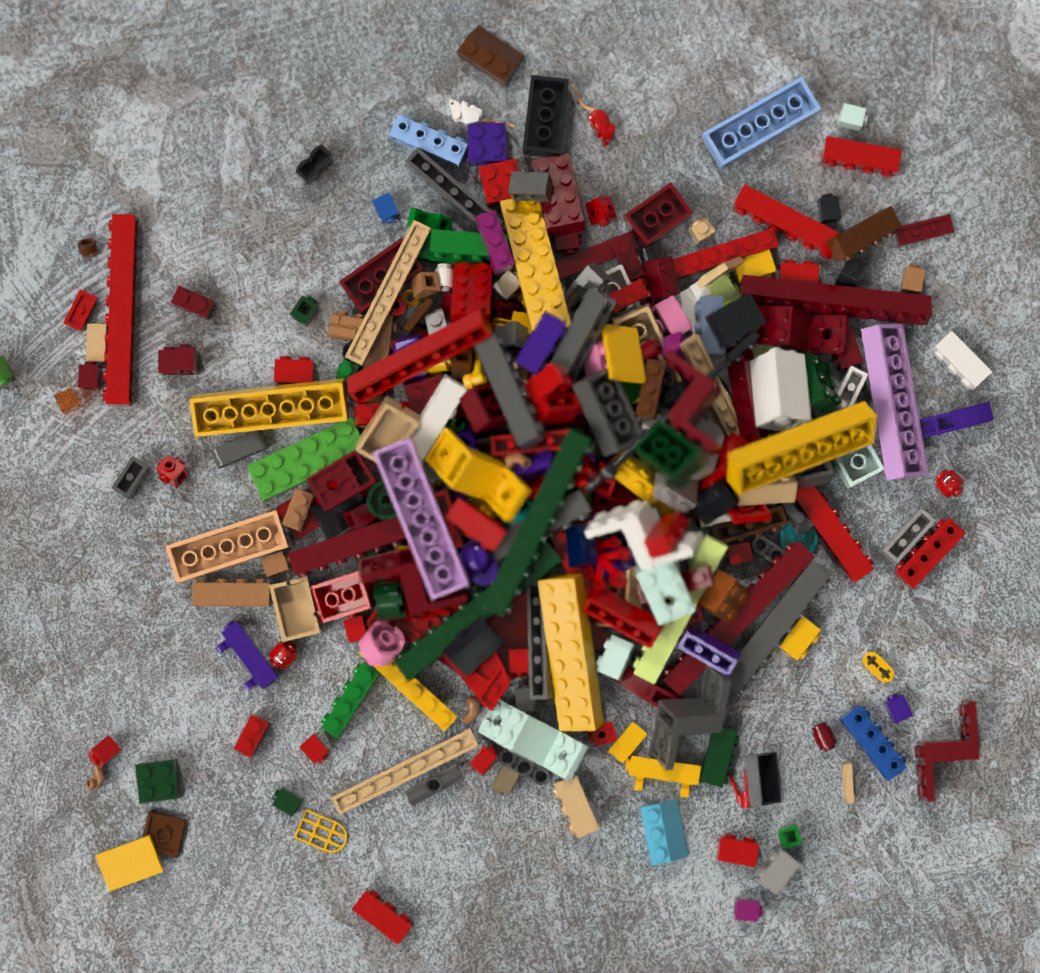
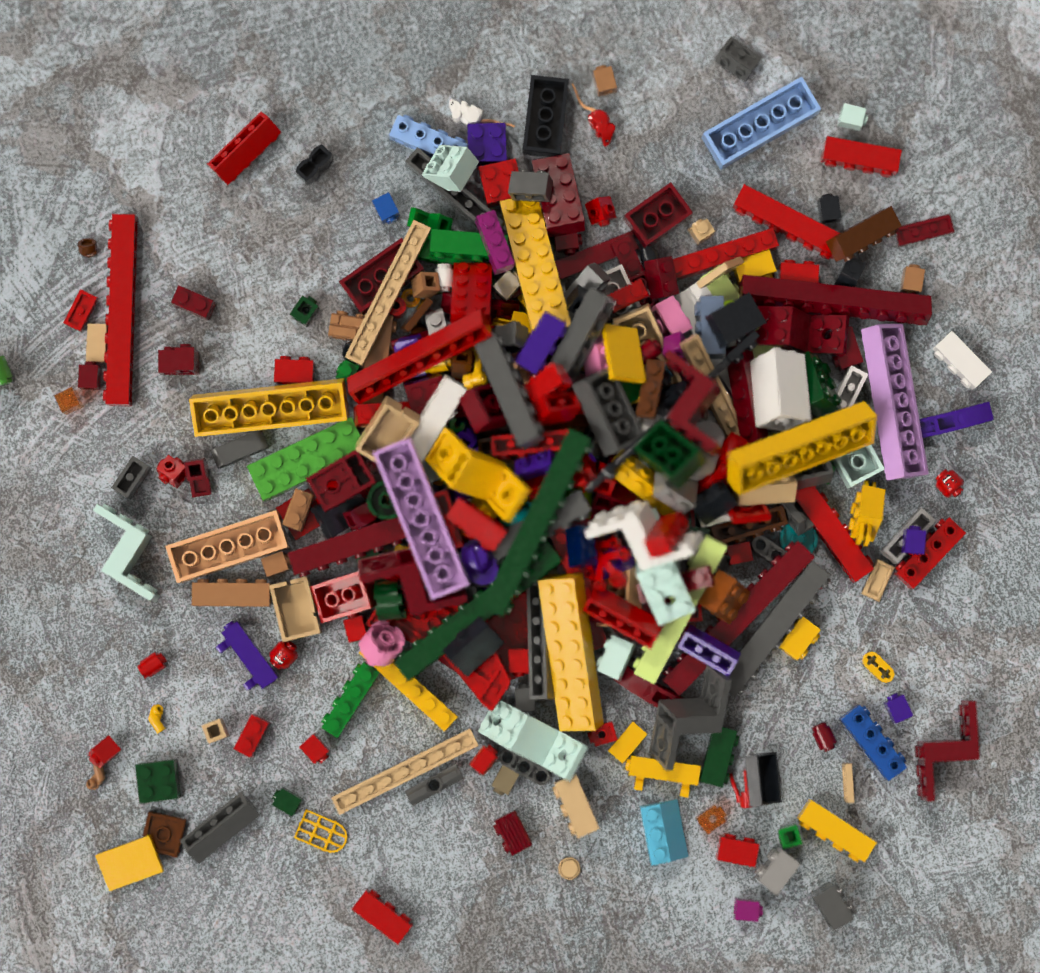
(127, 552): none -> light aqua bracket
(152, 664): none -> red brick
(155, 717): none -> yellow arm
(198, 476): none -> dark red brick
(215, 730): none -> tan brick
(219, 828): none -> dark grey brick
(244, 148): none -> red brick
(451, 167): none -> light aqua slope
(473, 708): medium nougat arm -> none
(490, 55): reddish brown slope -> none
(511, 459): medium nougat arm -> none
(513, 833): none -> dark red brick
(569, 868): none -> tan piece
(604, 80): none -> medium nougat brick
(703, 818): none -> clear orange brick
(737, 59): none -> dark grey bracket
(832, 906): none -> dark grey brick
(836, 830): none -> yellow brick
(867, 513): none -> yellow brick
(877, 580): none -> tan tile
(914, 540): none -> dark purple brick

